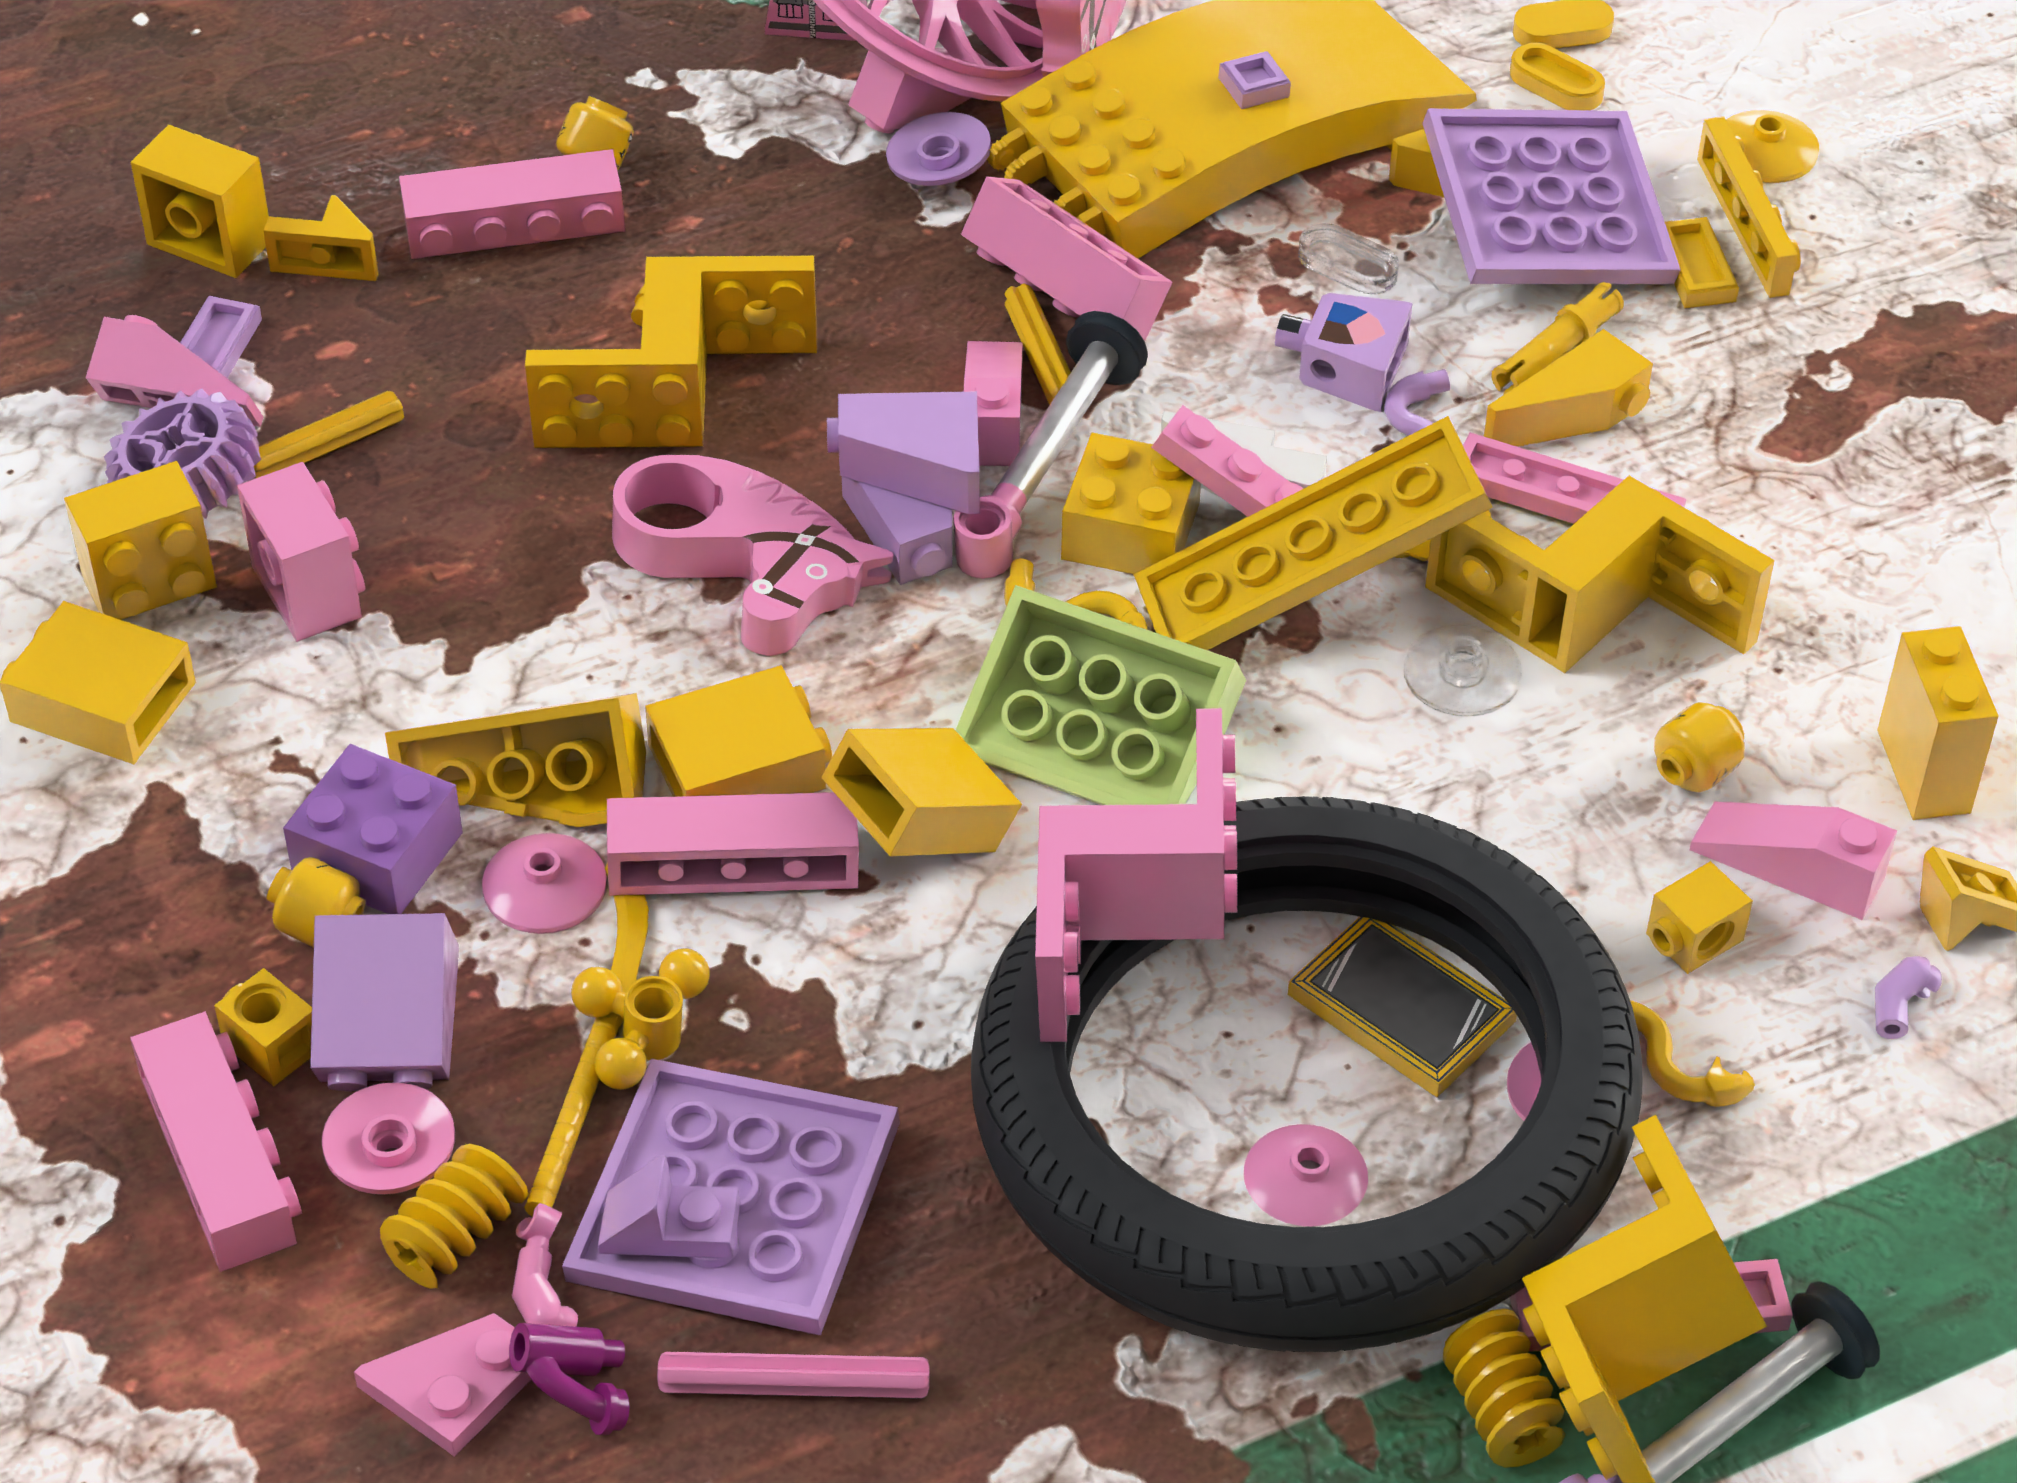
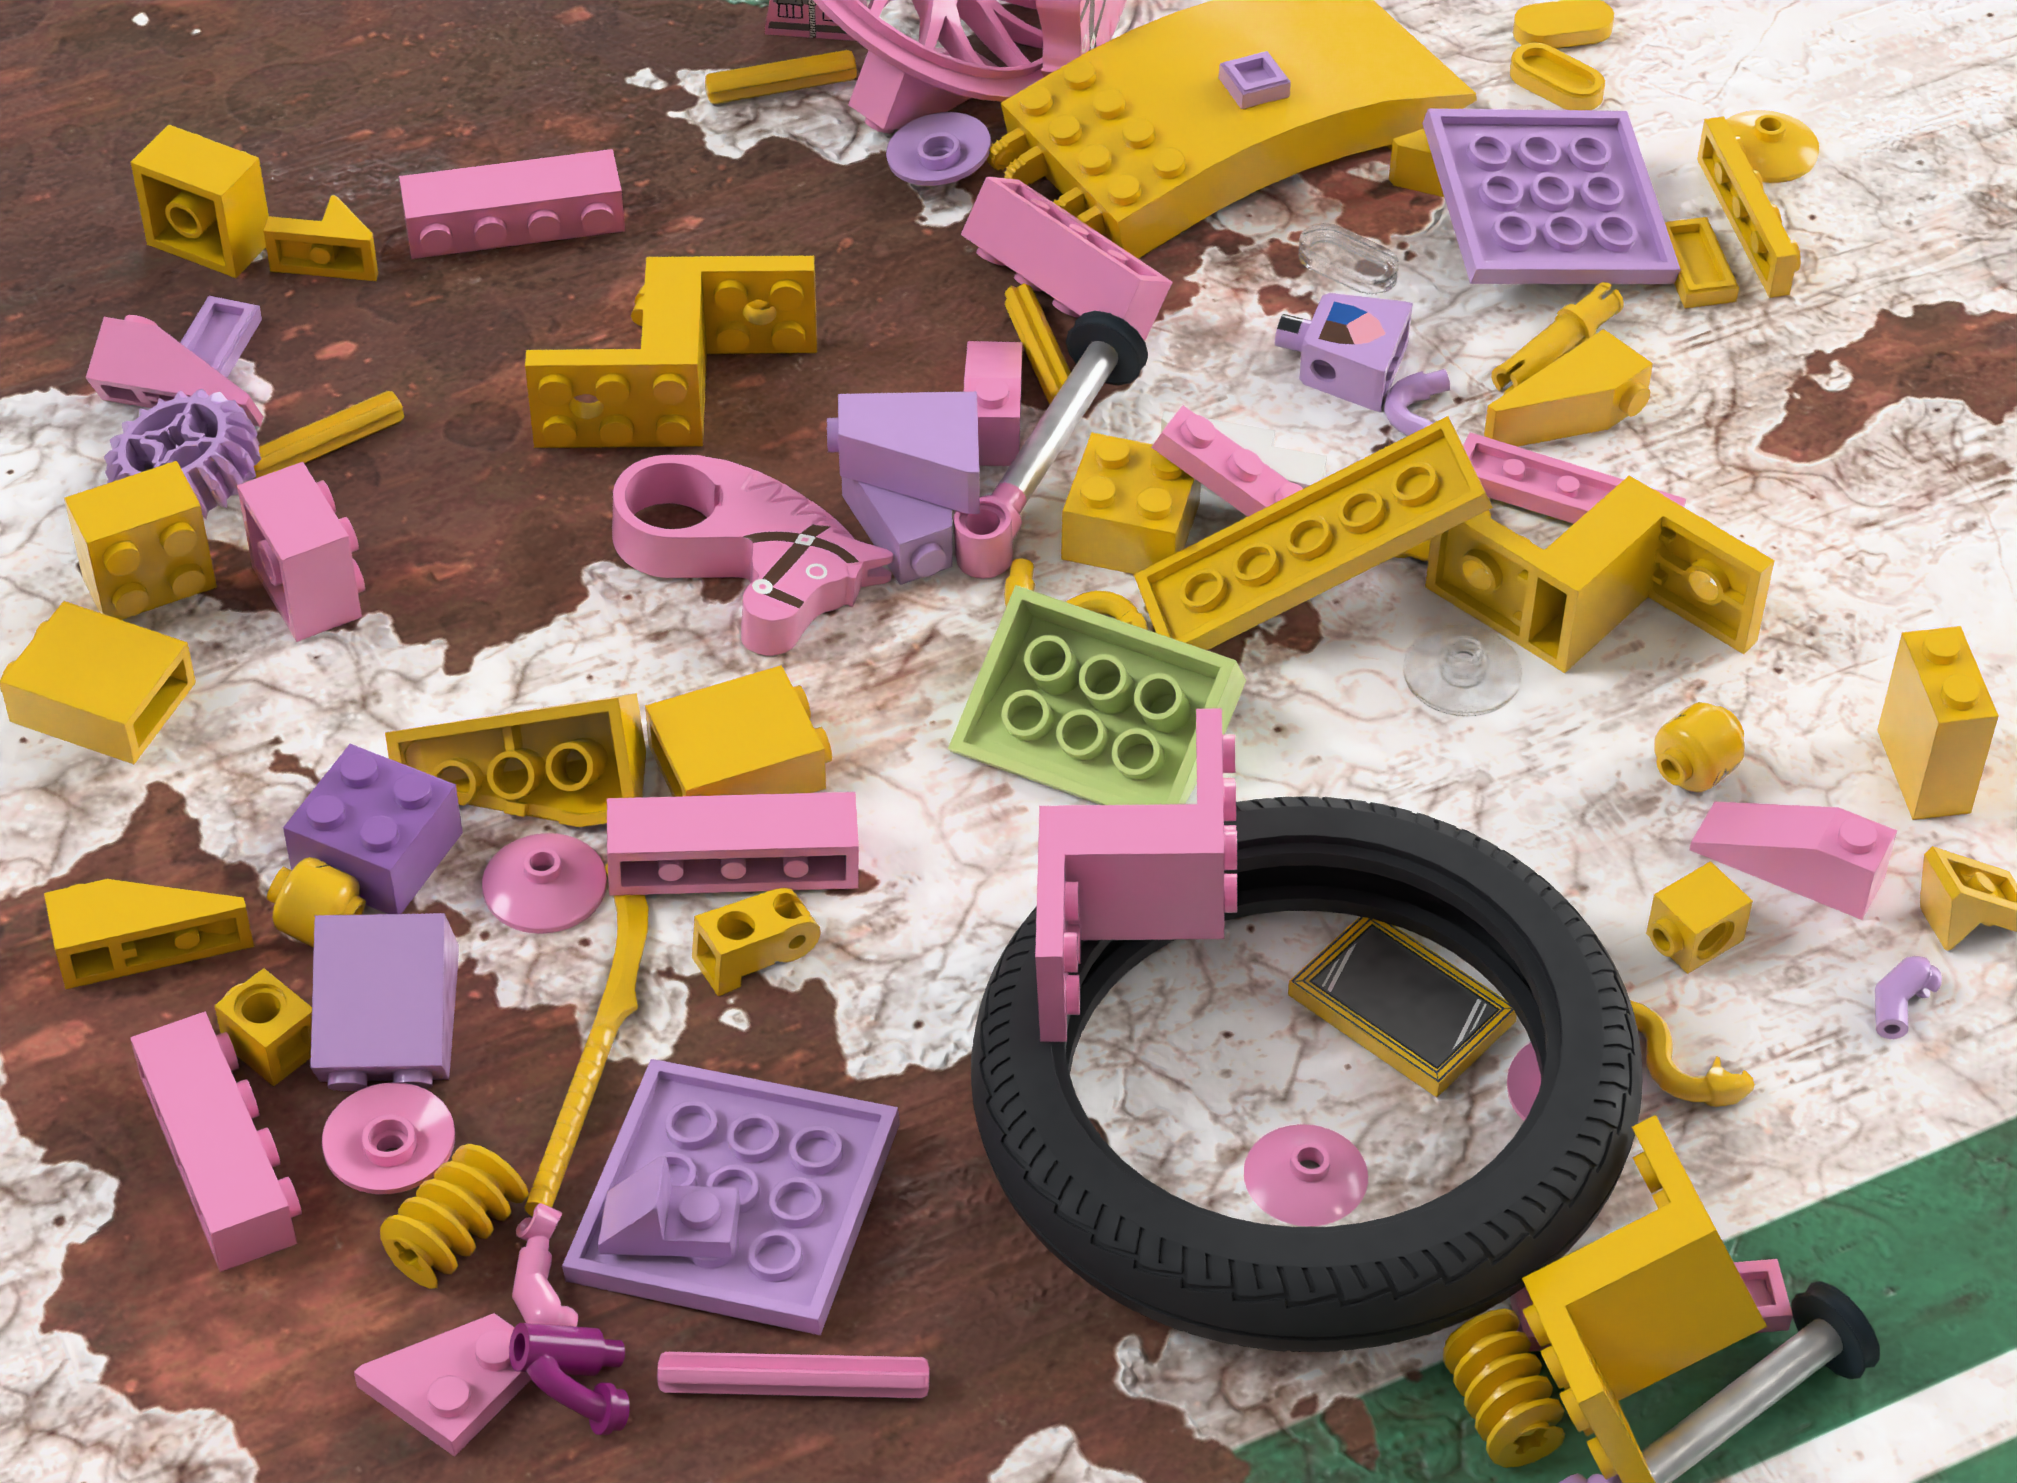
(133, 927): none -> yellow slope
(595, 128): yellow head -> none
(599, 992): yellow piece -> none
(752, 937): none -> yellow leg
(780, 76): none -> yellow axle
(921, 791): yellow brick -> none

